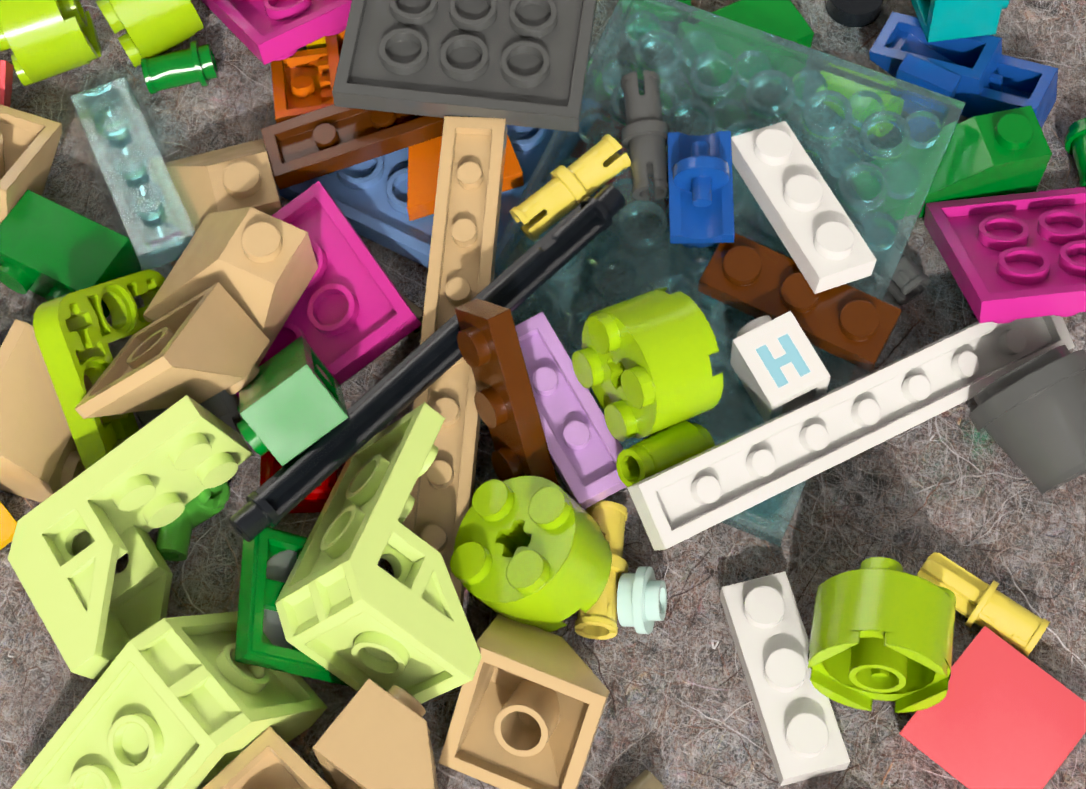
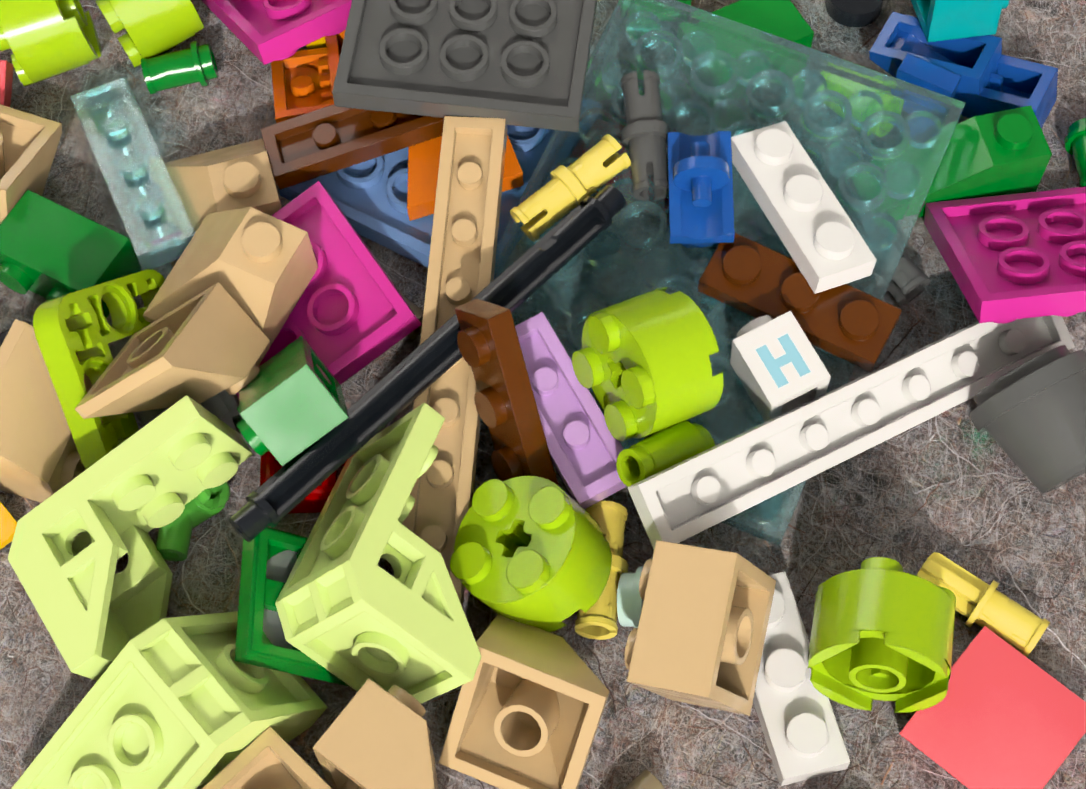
(700, 627): none -> tan brick

